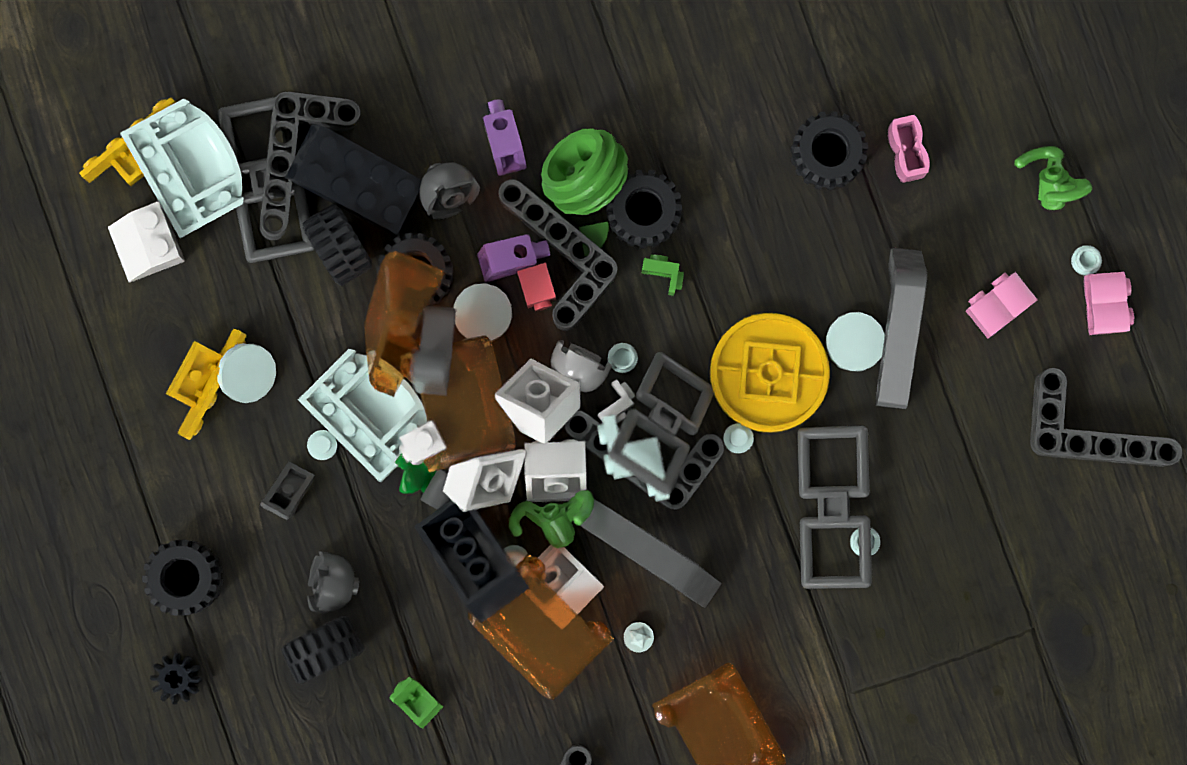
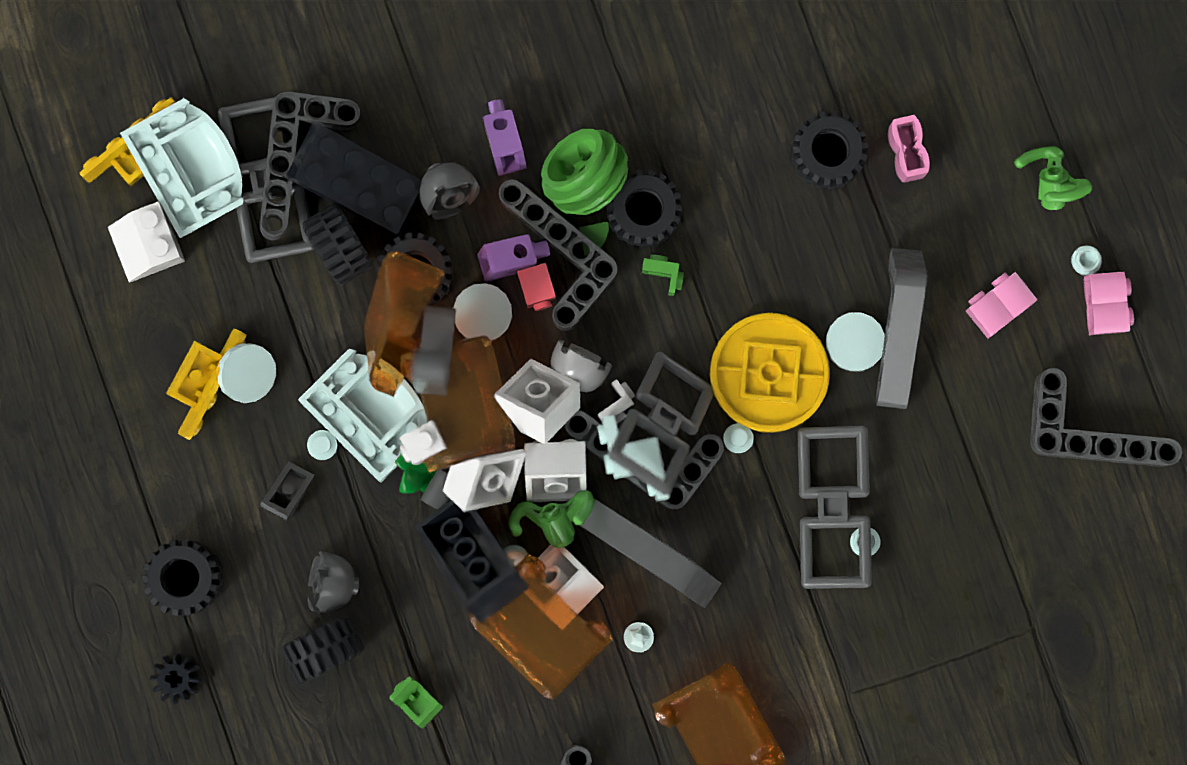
(622, 357): light aqua plate -> none

